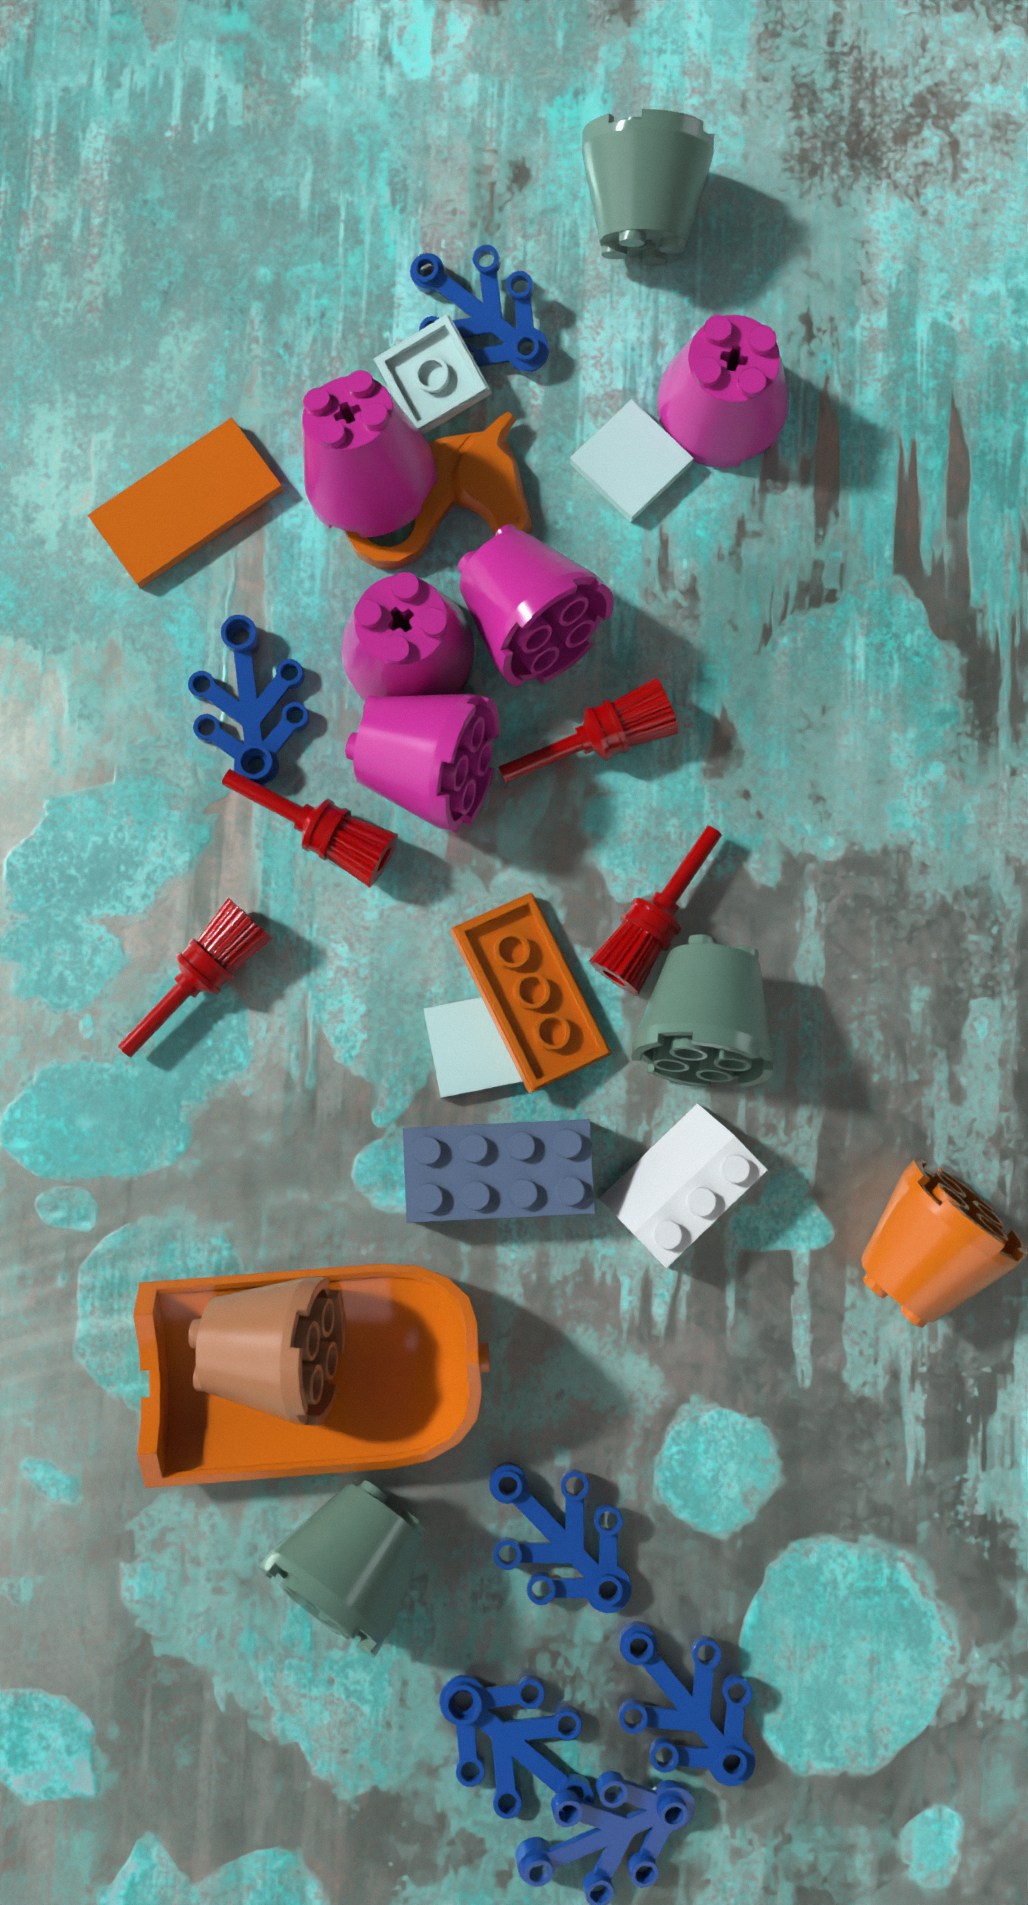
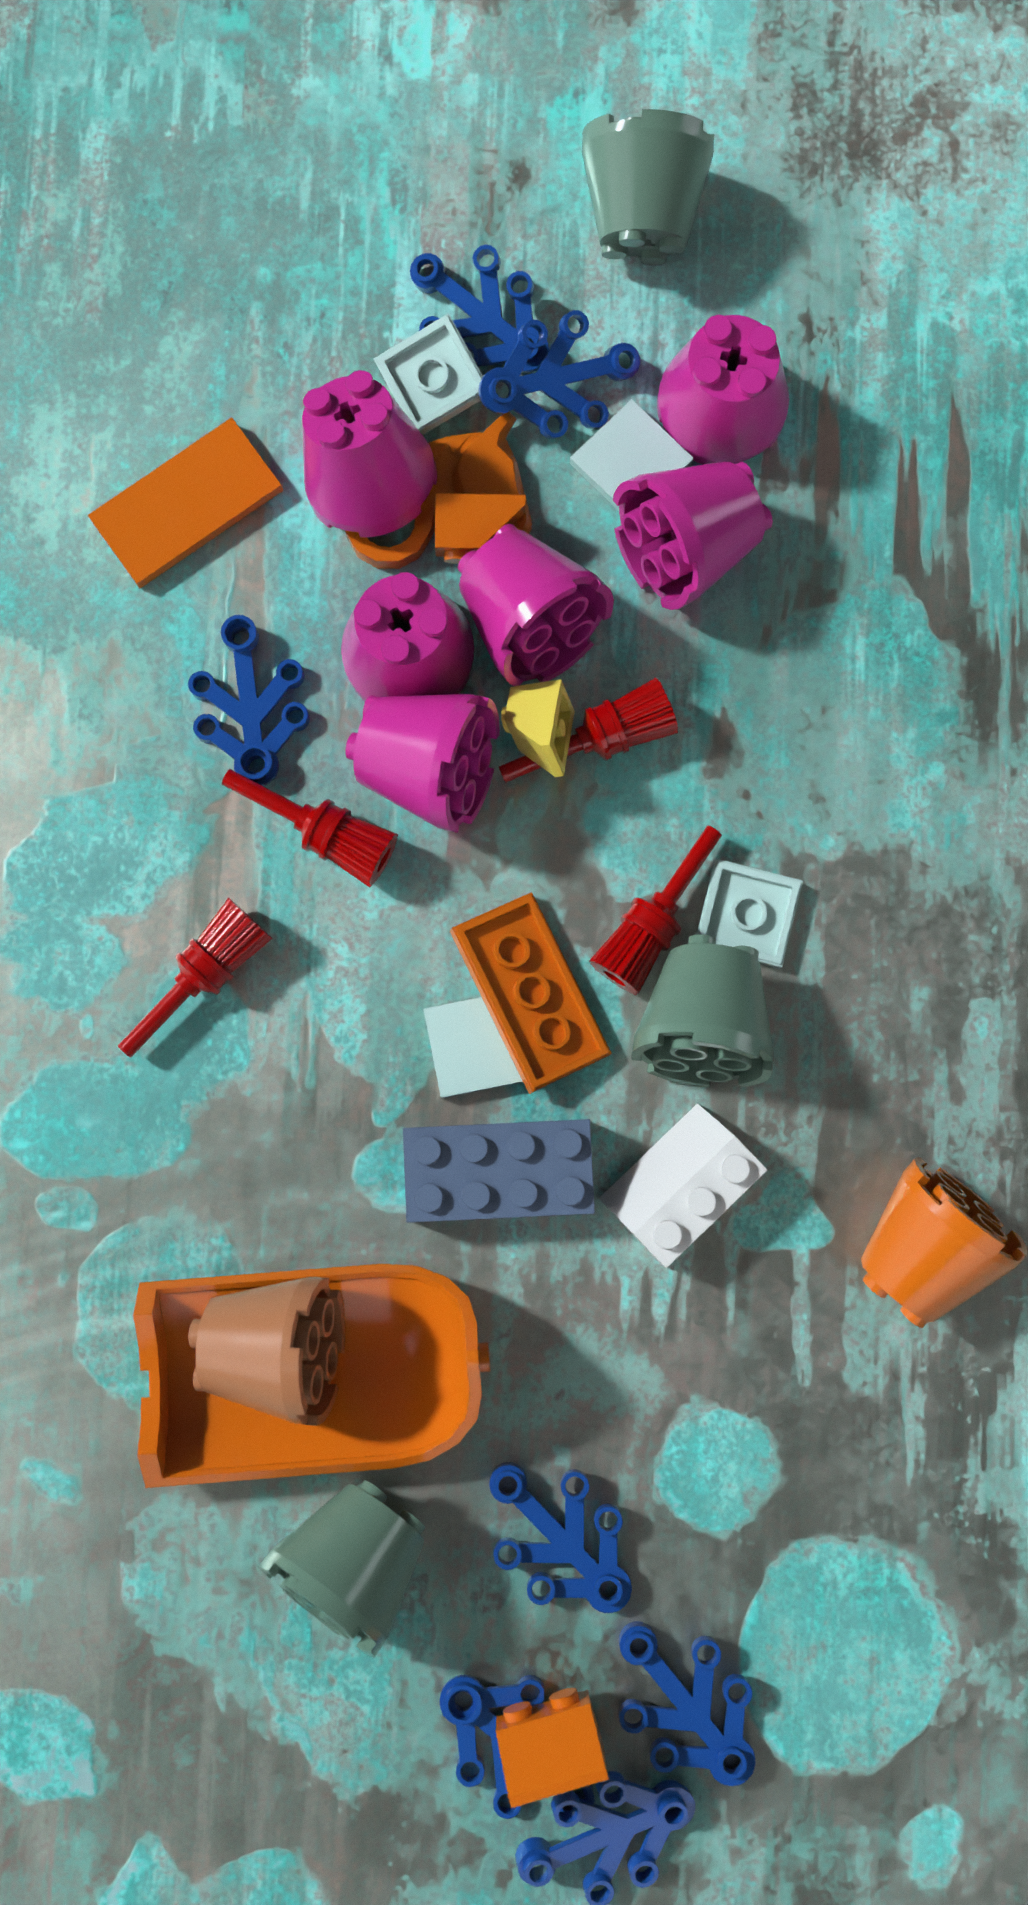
(471, 520): none -> orange slope
(540, 723): none -> light yellow slope
(550, 1747): none -> orange slope
(552, 377): none -> blue plant
(688, 527): none -> dark pink cone
(750, 909): none -> light aqua tile

